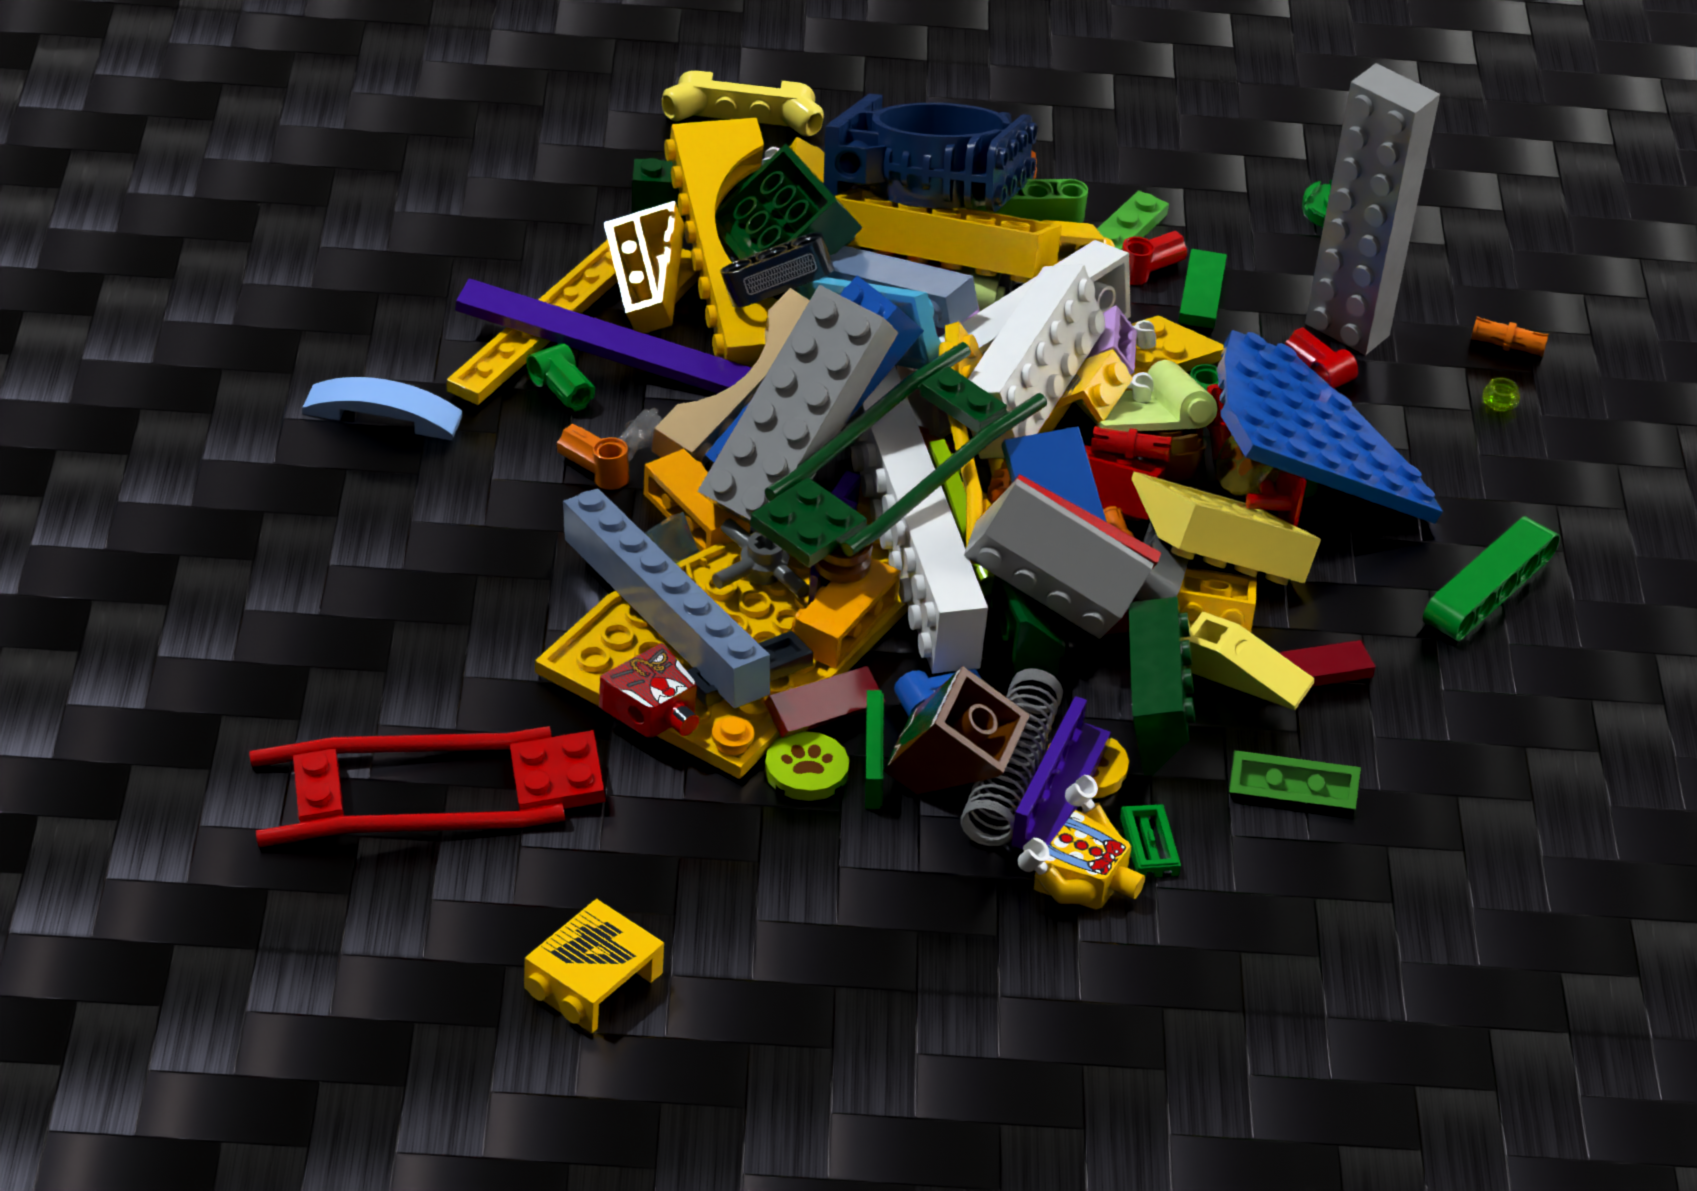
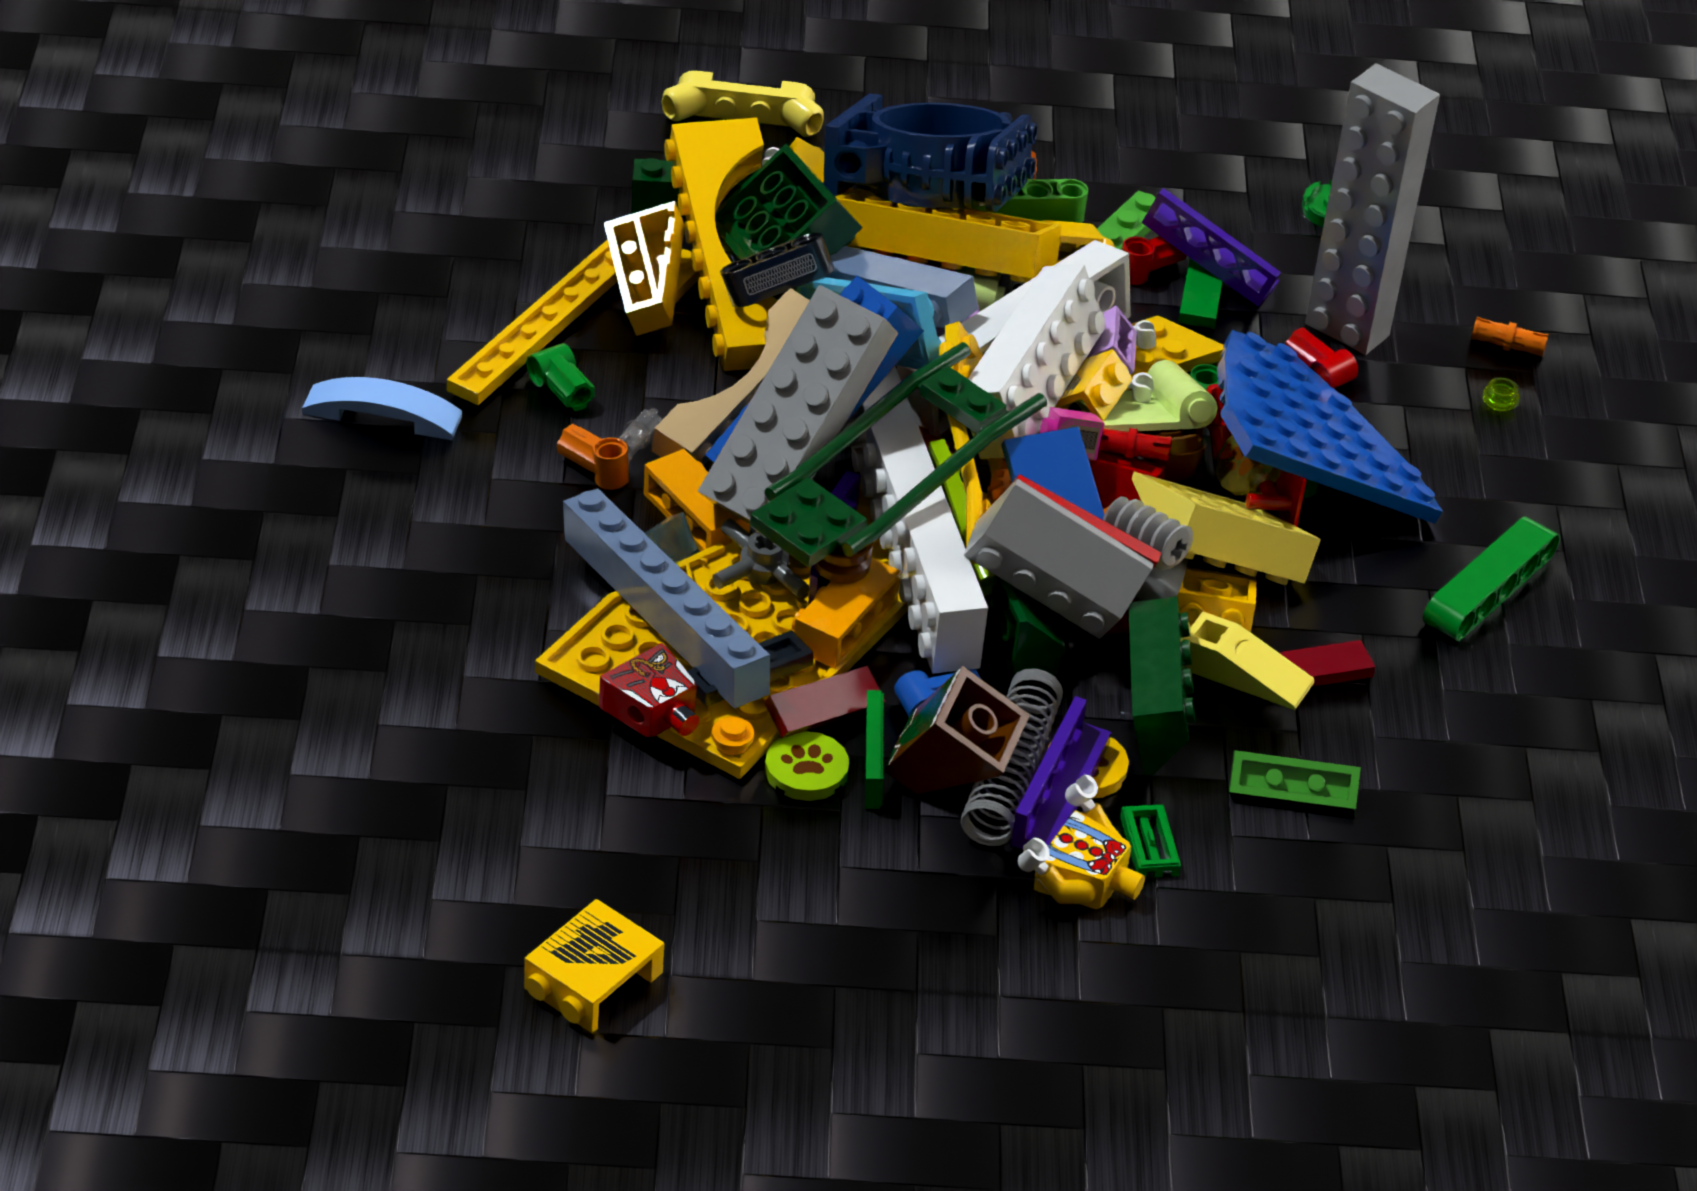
(547, 773): red plate -> none
(598, 337): dark purple tile -> none
(1089, 424): none -> dark pink brick
(1152, 529): none -> light grey piece
(1211, 247): none -> dark purple fence

